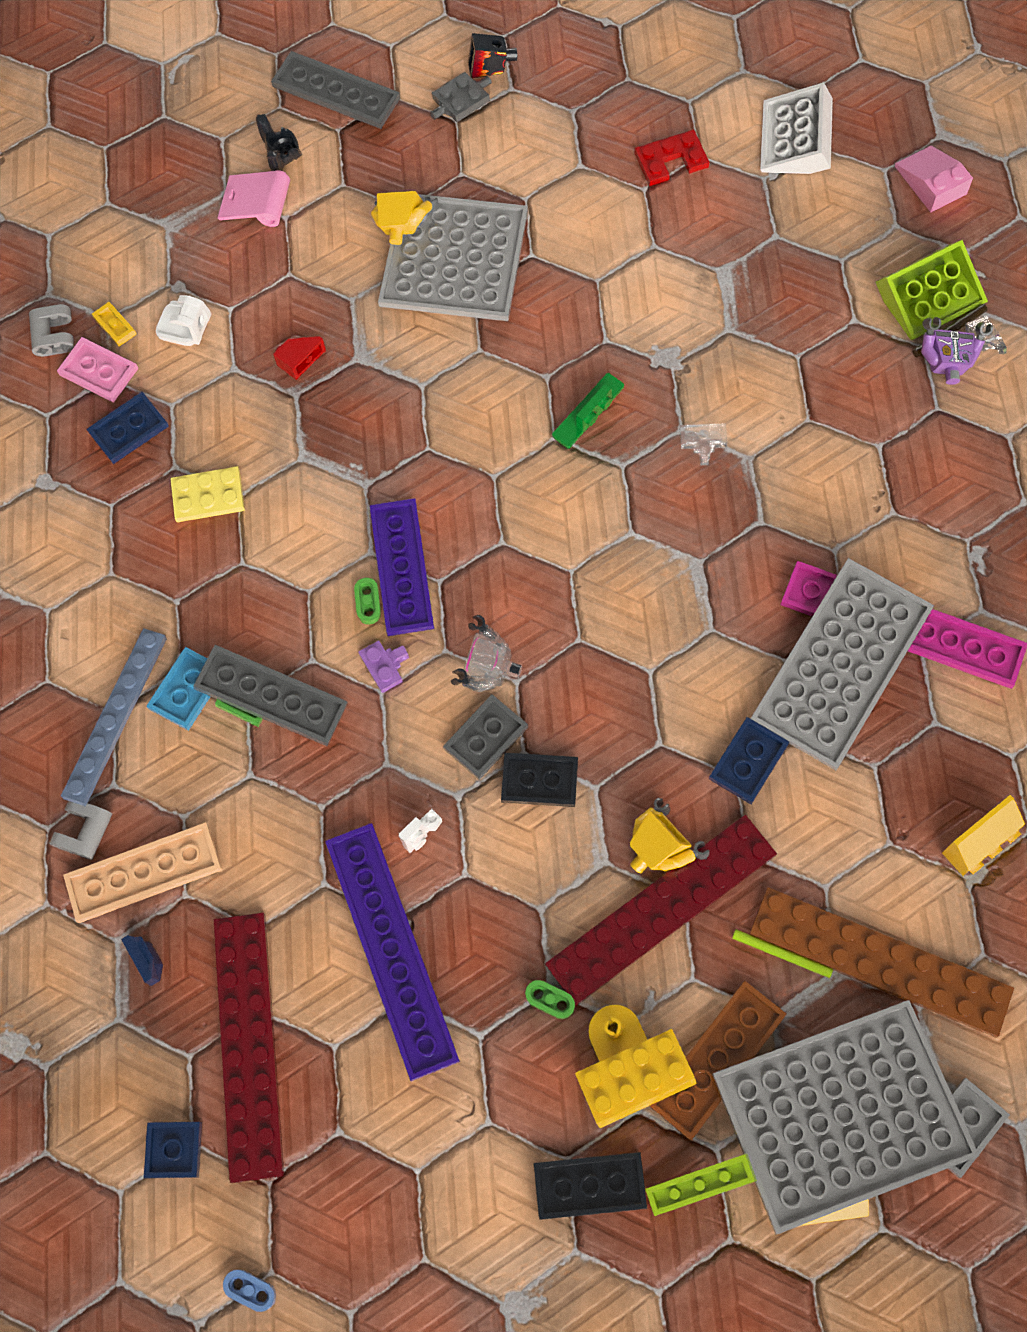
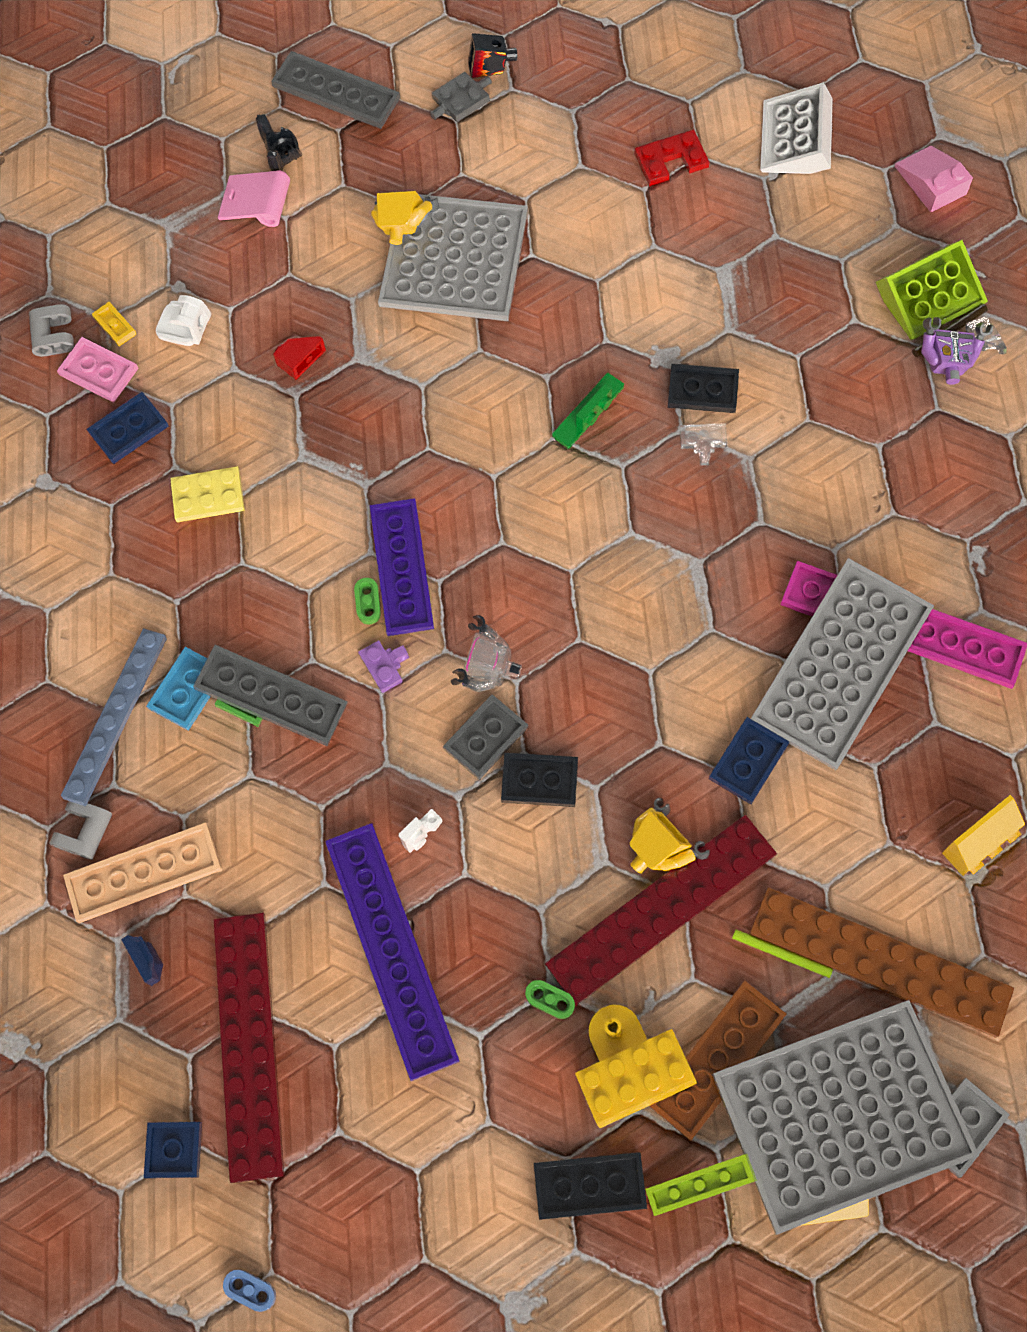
(703, 388): none -> black plate

